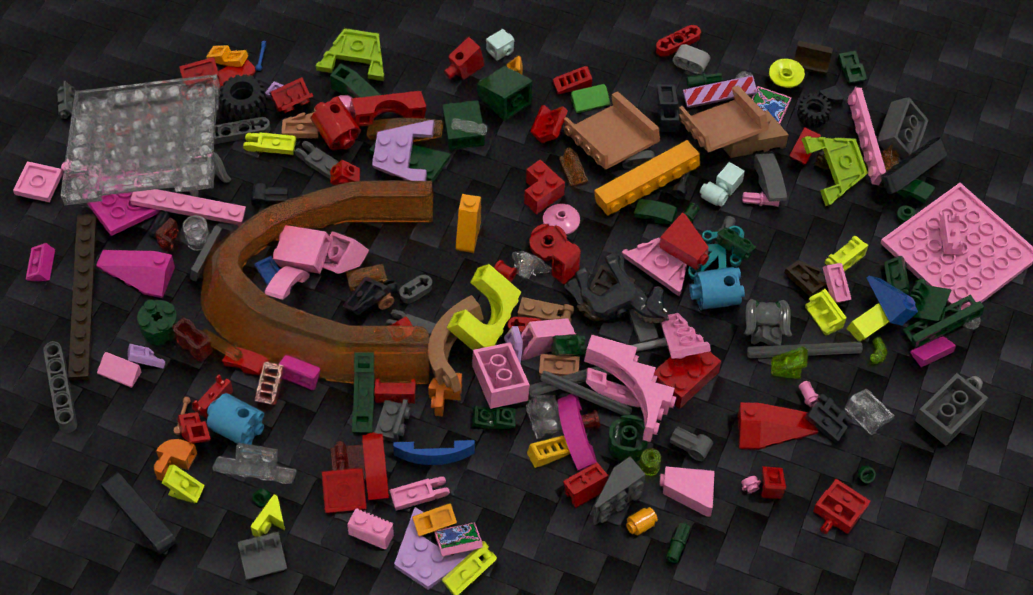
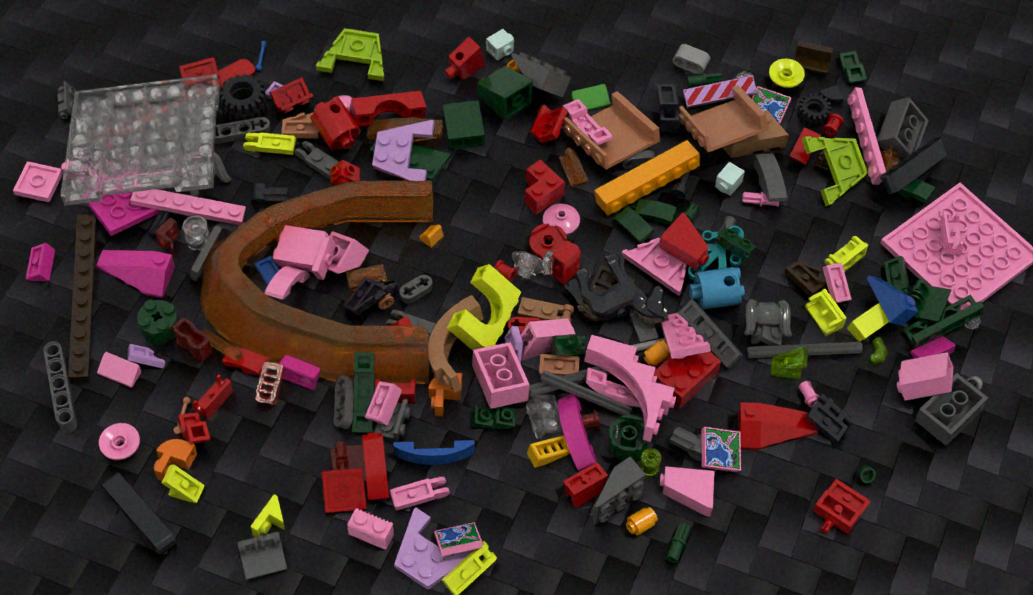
(118, 434): none -> bright pink dish
(225, 56): light orange slope -> none
(234, 419): dark azure cylinder -> none
(255, 463): clear bracket -> none
(258, 497): dark green hinge -> none
(323, 258): none -> bright pink plate
(344, 402): none -> dark grey beam
(350, 83): dark green slope -> none
(383, 403): none -> bright pink slope
(432, 235): none -> light orange slope
(434, 519): light orange slope -> none
(468, 223): light orange slope -> none
(469, 126): clear axle -> none
(542, 75): none -> dark grey slope
(547, 263): none -> clear arm
(579, 73): red slope -> none
(579, 116): none -> bright pink slope
(634, 224): none -> dark green slope
(657, 353): none -> light orange brick
(681, 34): red beam -> none
(711, 333): none -> dark grey hinge
(714, 194): light aqua brick -> none
(721, 449): none -> tile
(750, 484): bright pink plate -> none
(773, 482): red slope -> none
(832, 125): none -> red bush
(868, 411): clear bracket -> none
(901, 213): dark green plate -> none
(925, 376): none -> bright pink brick

